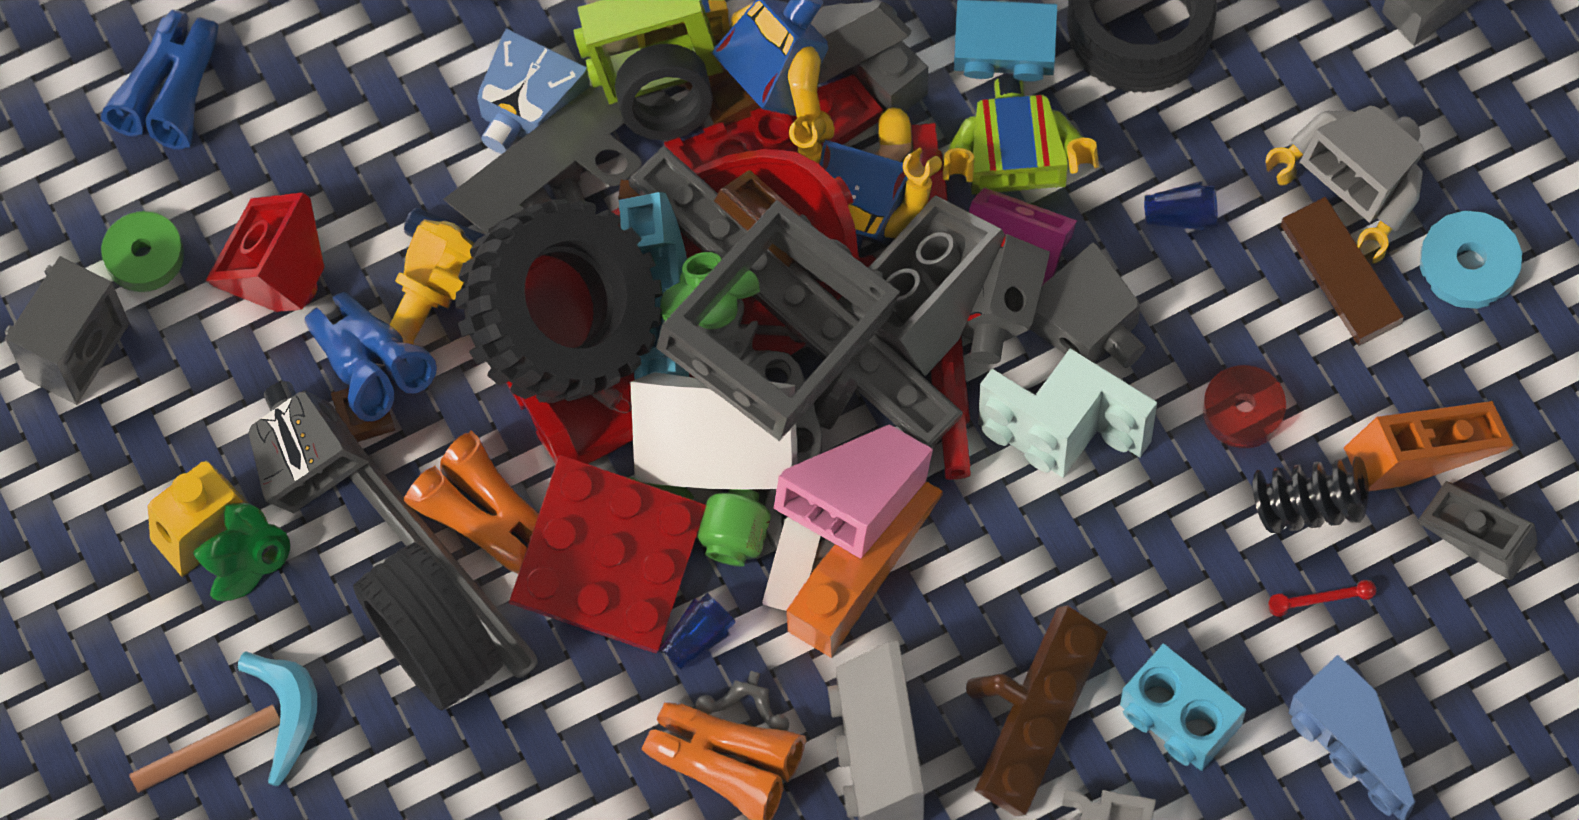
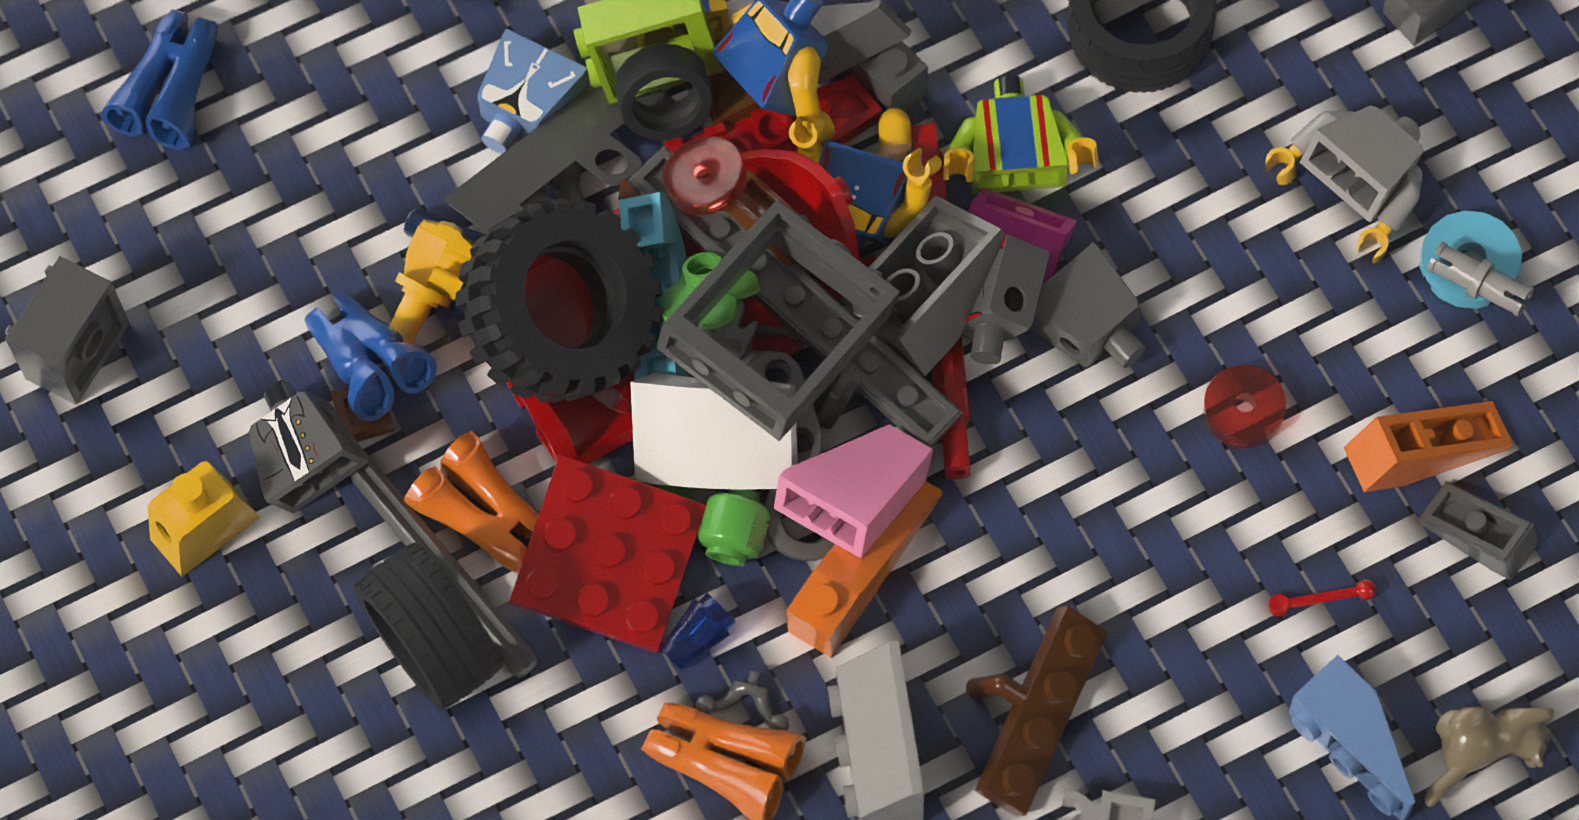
(147, 271): bright green piece -> none
(205, 748): nougat bar -> none
(237, 552): green plate -> none
(272, 254): red slope -> none
(298, 707): medium azure piece -> none
(711, 193): none -> clear red piece
(791, 564): white sticker -> none
(1005, 39): dark azure slope -> none
(1066, 414): light aqua bracket -> none
(1183, 207): clear blue cone -> none
(1192, 699): medium azure brick -> none
(1311, 499): black piece -> none
(1342, 271): reddish brown tile -> none
(1477, 738): none -> dark tan animal
(1480, 279): none -> light grey pin

